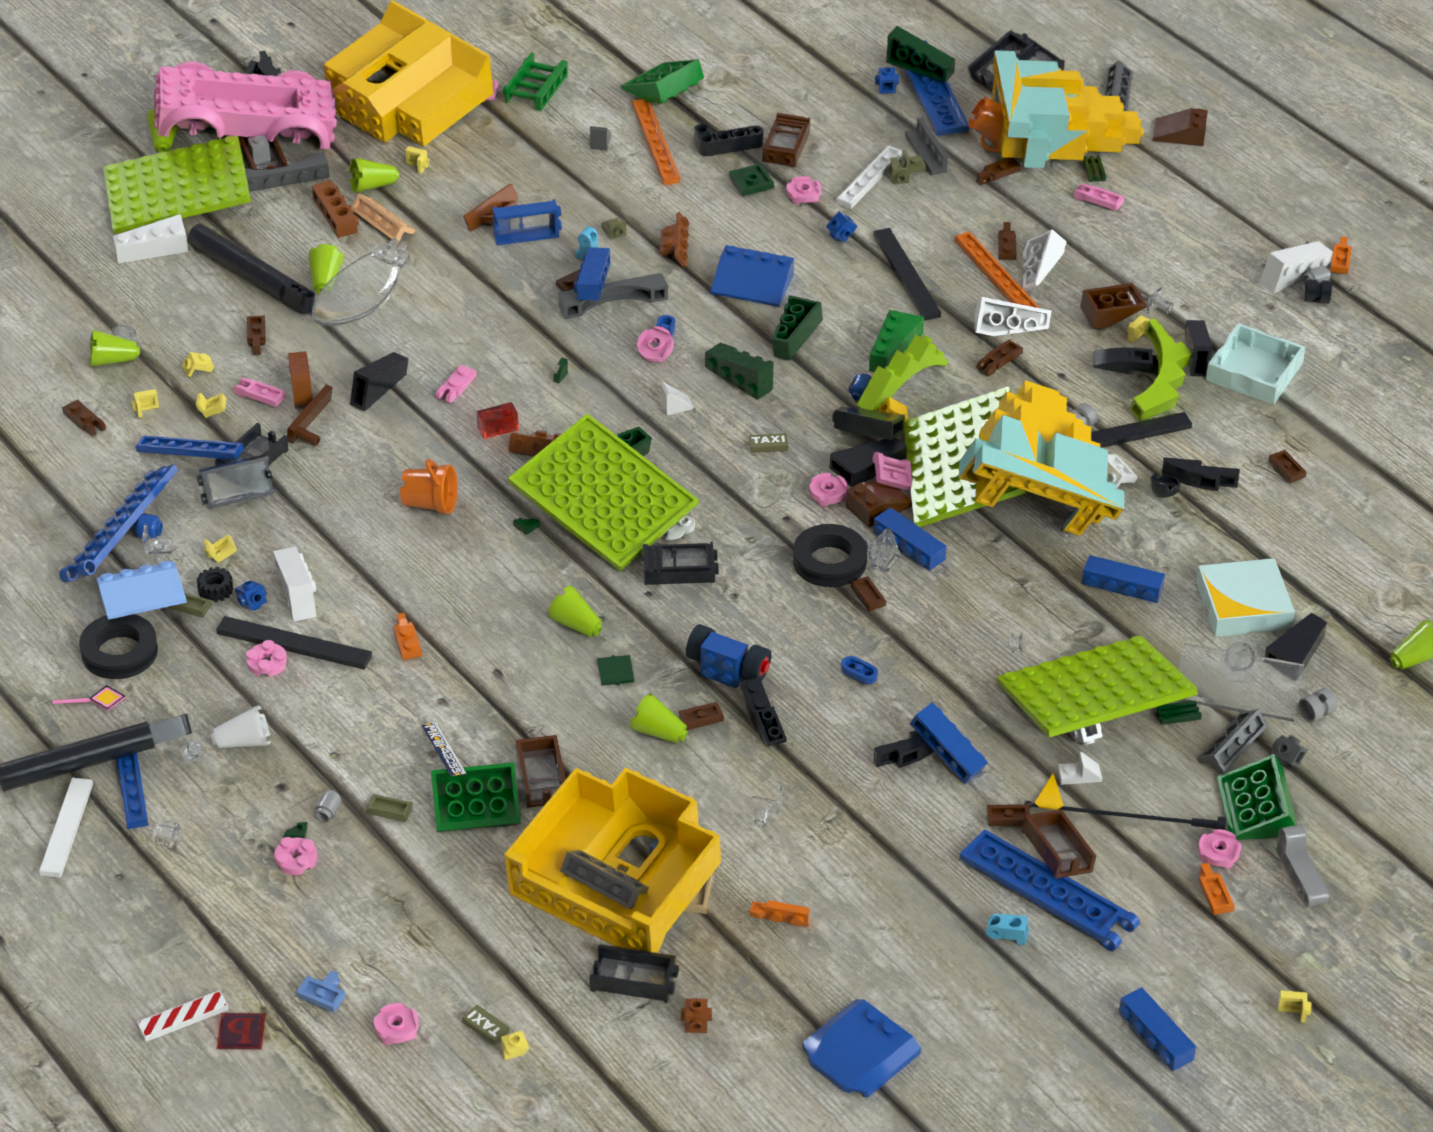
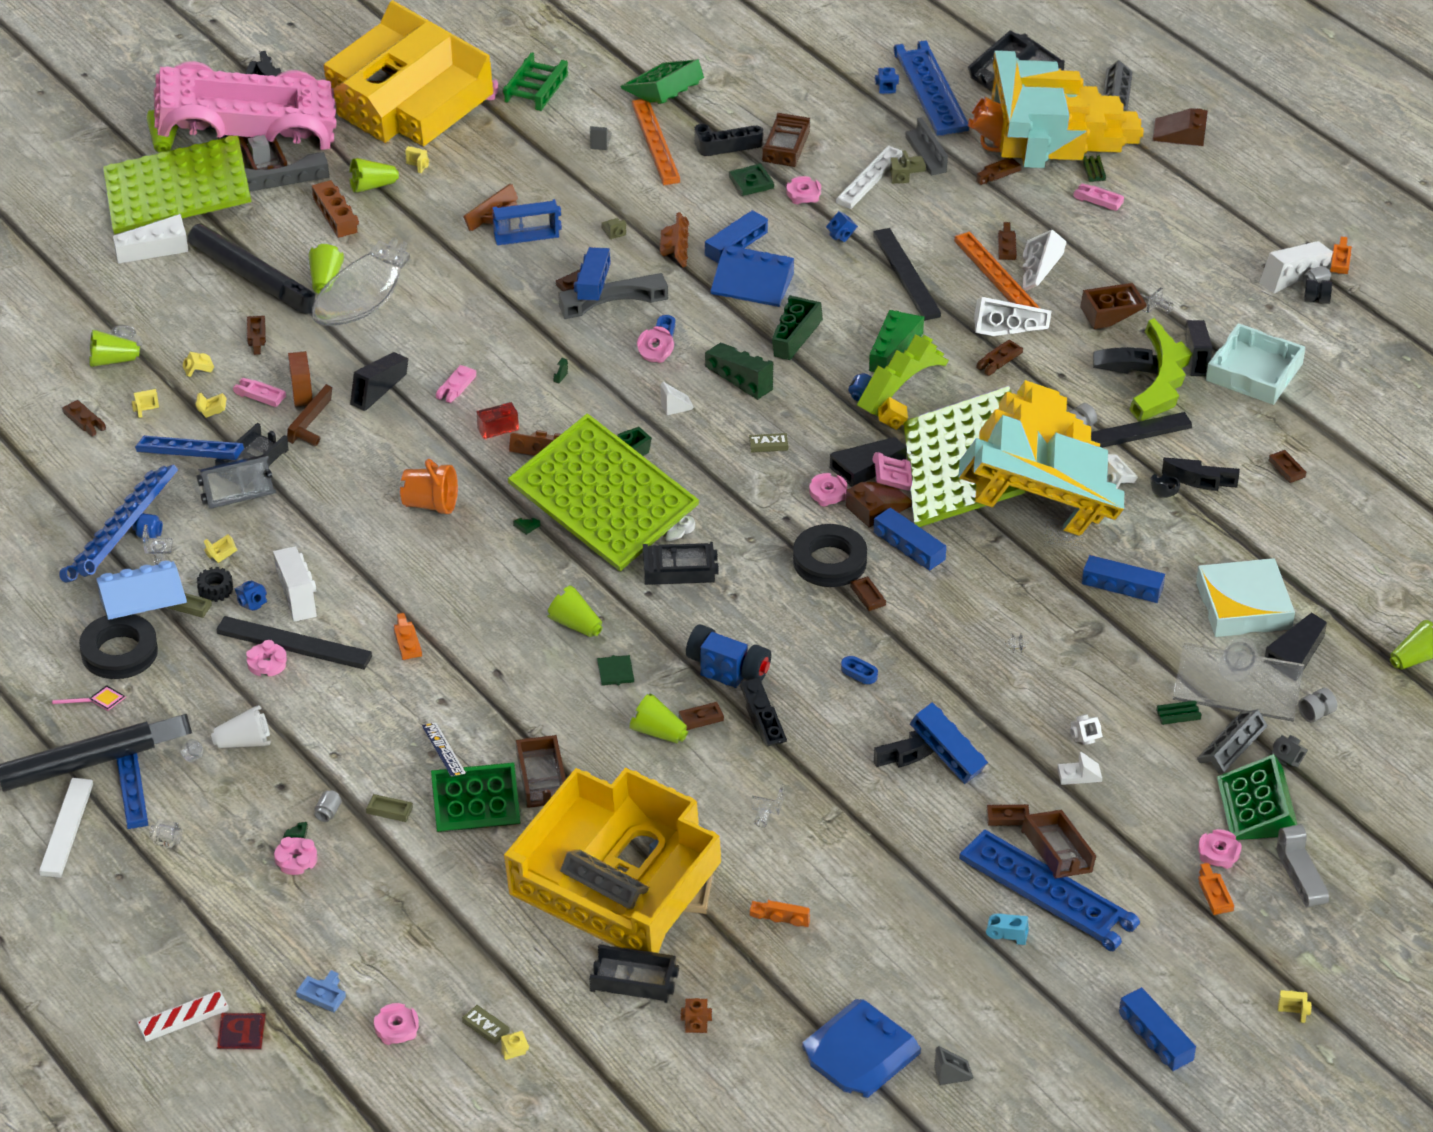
(380, 217): light nougat fence -> none
(586, 239): medium azure leg -> none
(737, 234): none -> blue brick
(869, 422): black slope -> none
(884, 551): clear bracket -> none
(918, 56): dark green wedge -> none
(951, 1067): none -> dark grey slope
(1051, 799): black piece -> none
(1096, 686): lime plate -> none
(1137, 328): light yellow bracket -> none

